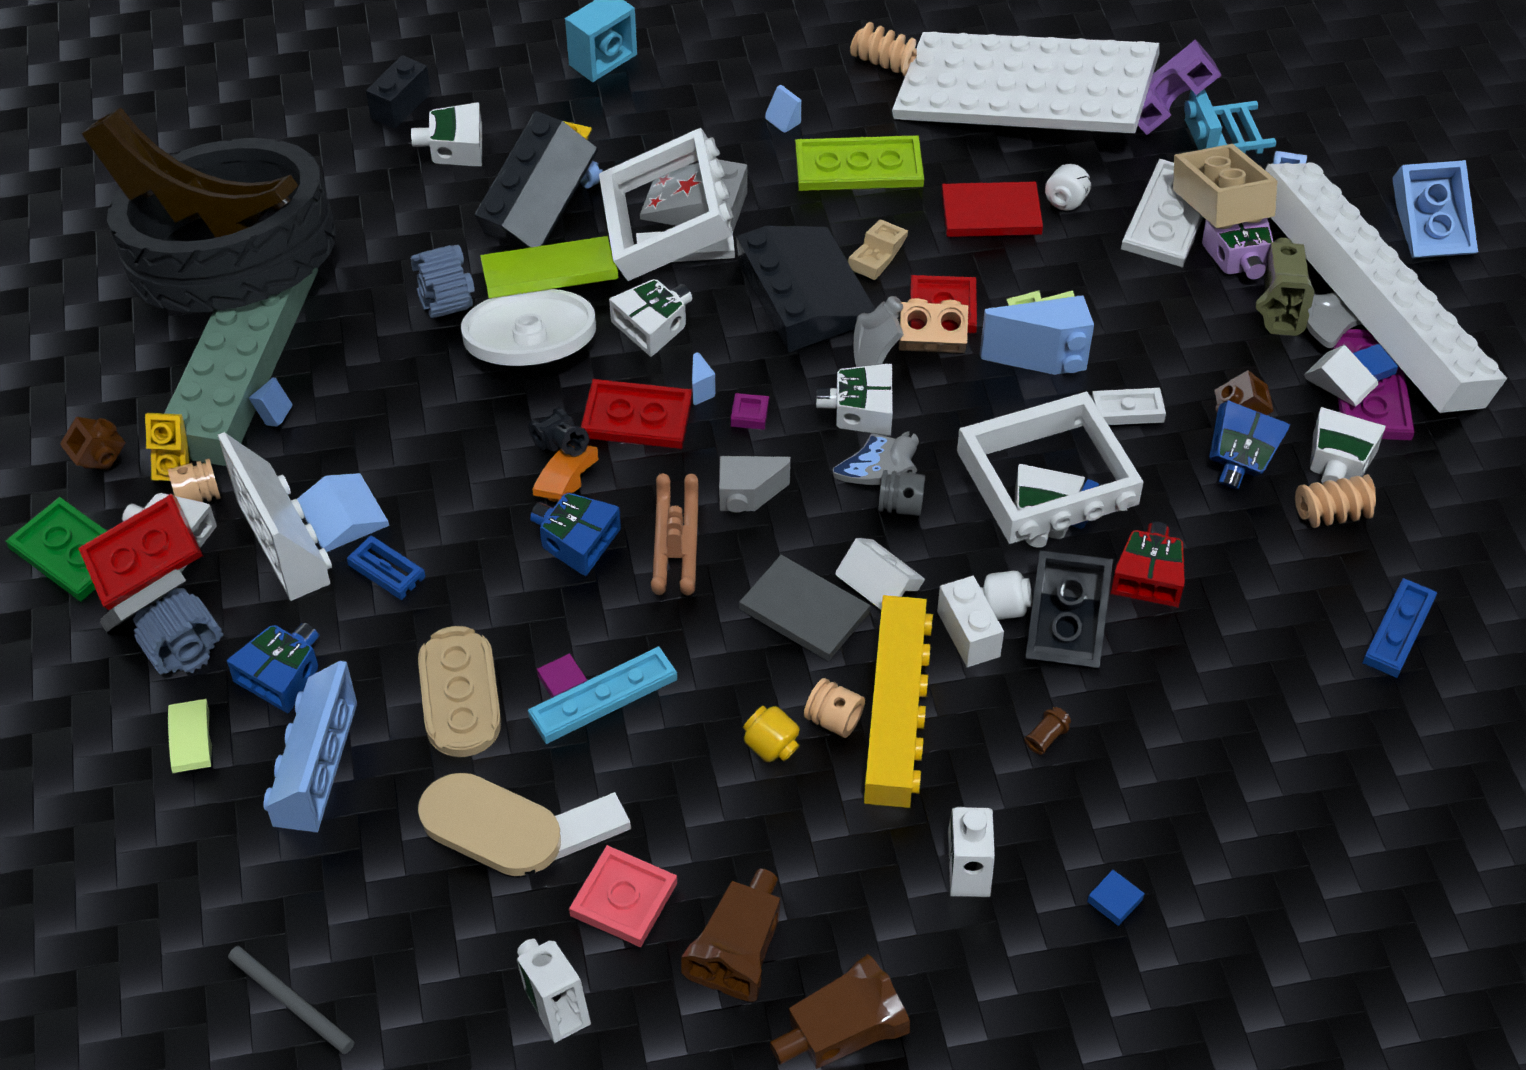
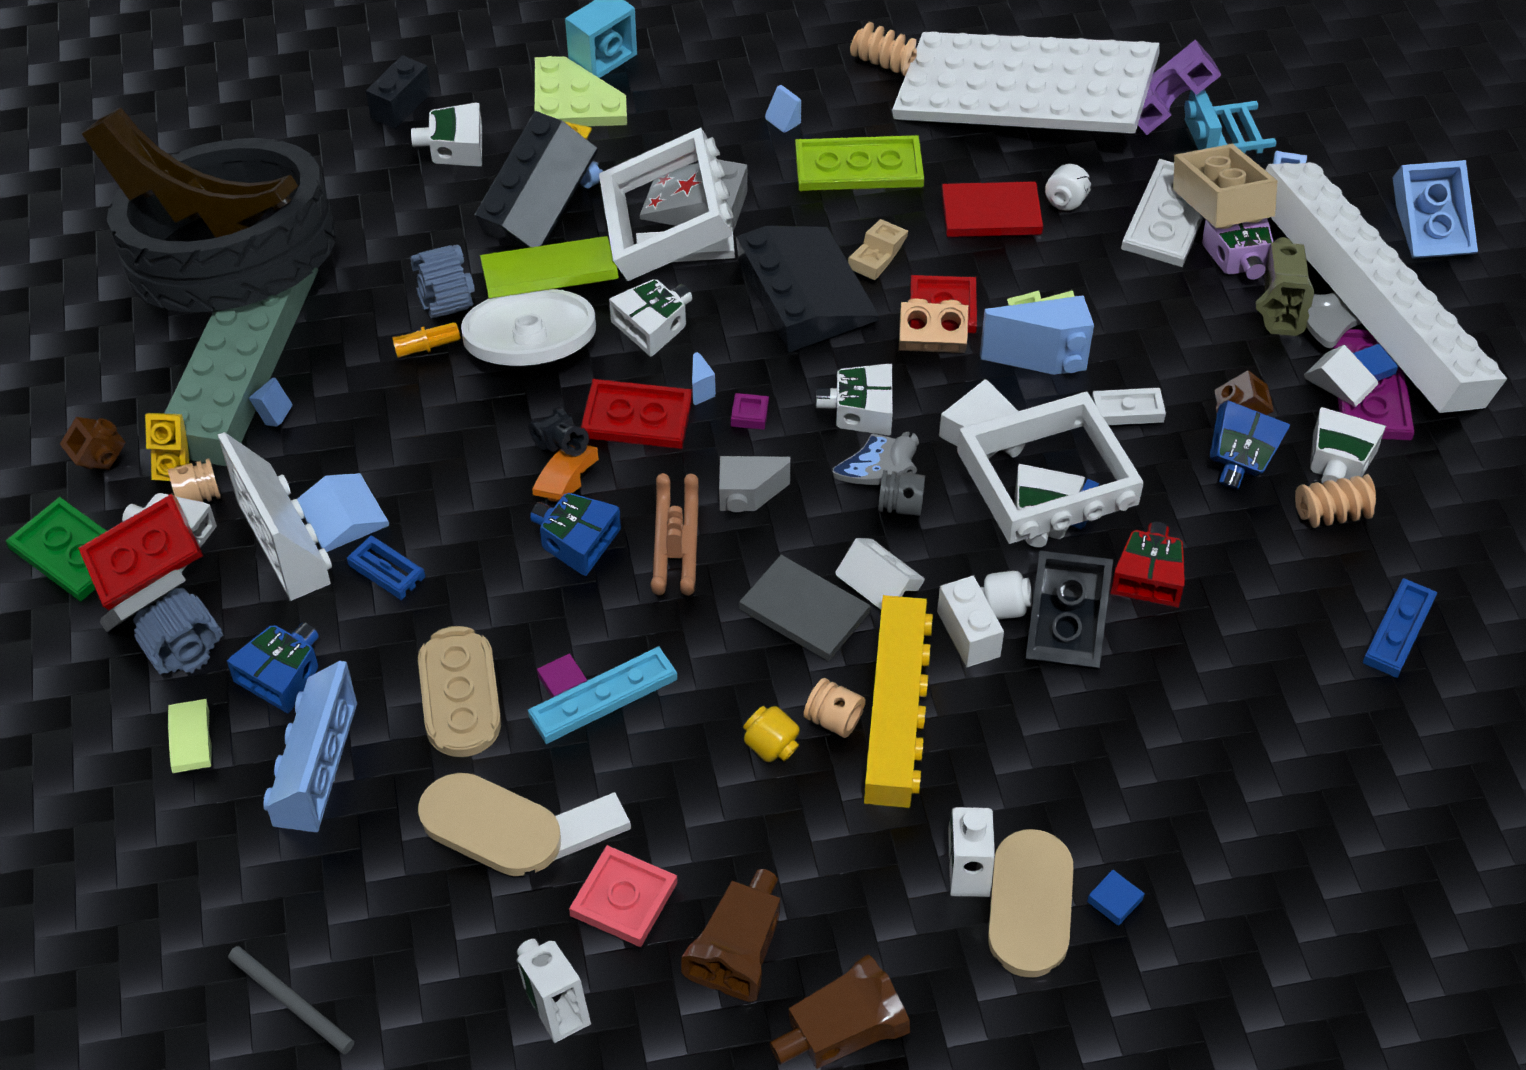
(426, 339): none -> light orange axle
(576, 95): none -> yellowish green plate
(877, 333): light grey arm -> none
(976, 406): none -> white torso
(1031, 903): none -> tan tile
(1054, 723): reddish brown pin -> none

